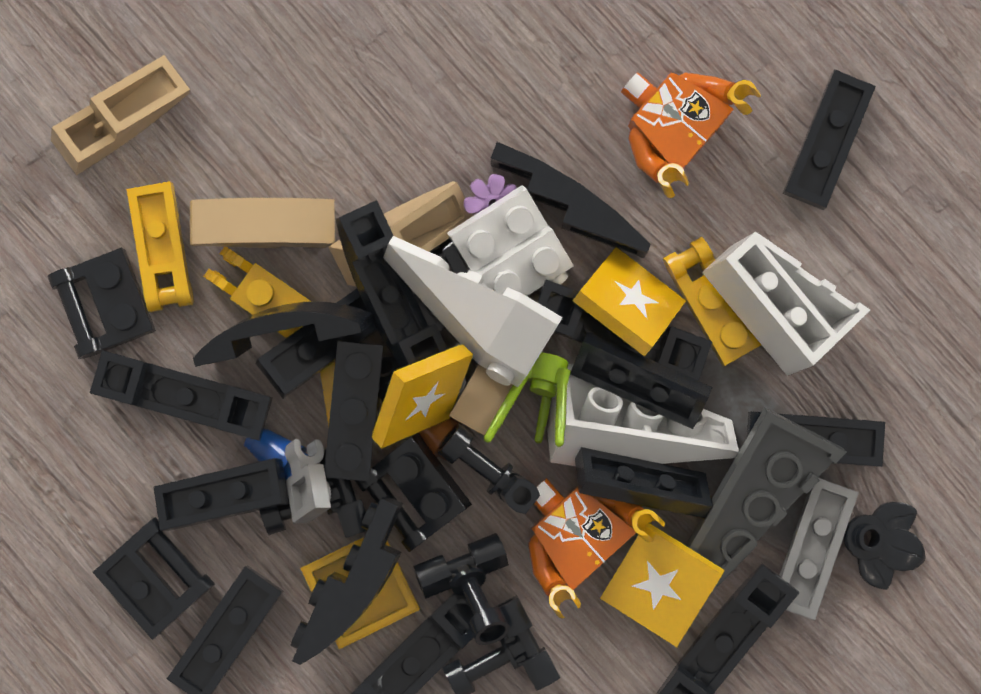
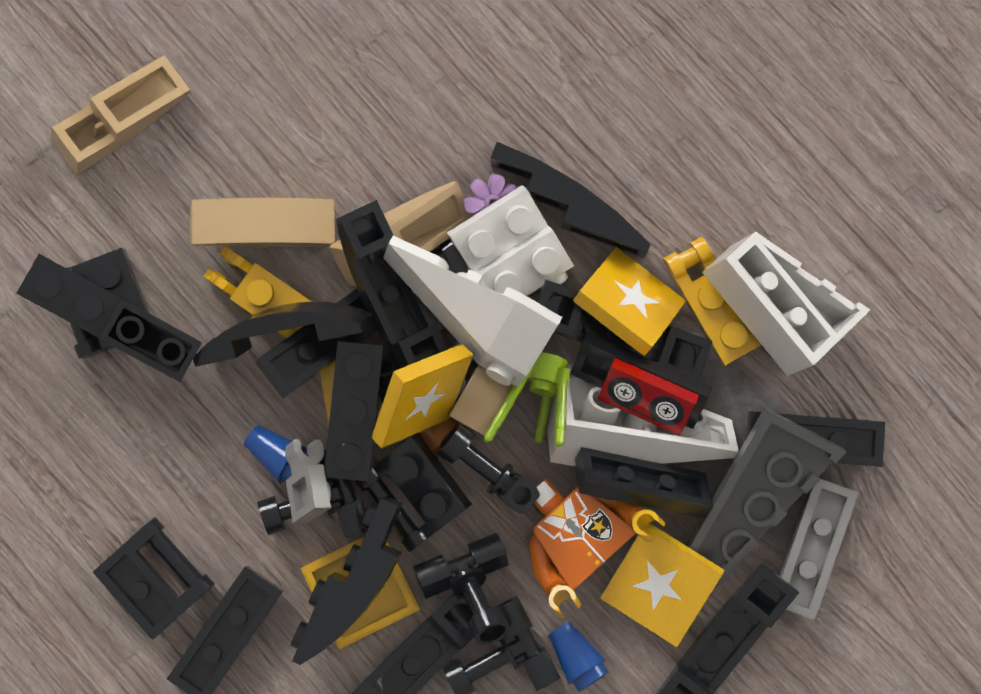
(109, 317): none -> black slope
(159, 245): yellow plate -> none
(181, 395): black slope -> none
(221, 494): black plate -> none
(577, 657): none -> blue cone
(647, 396): none -> red tile
(679, 120): orange torso -> none
(829, 139): black plate -> none
(890, 544): black plate -> none

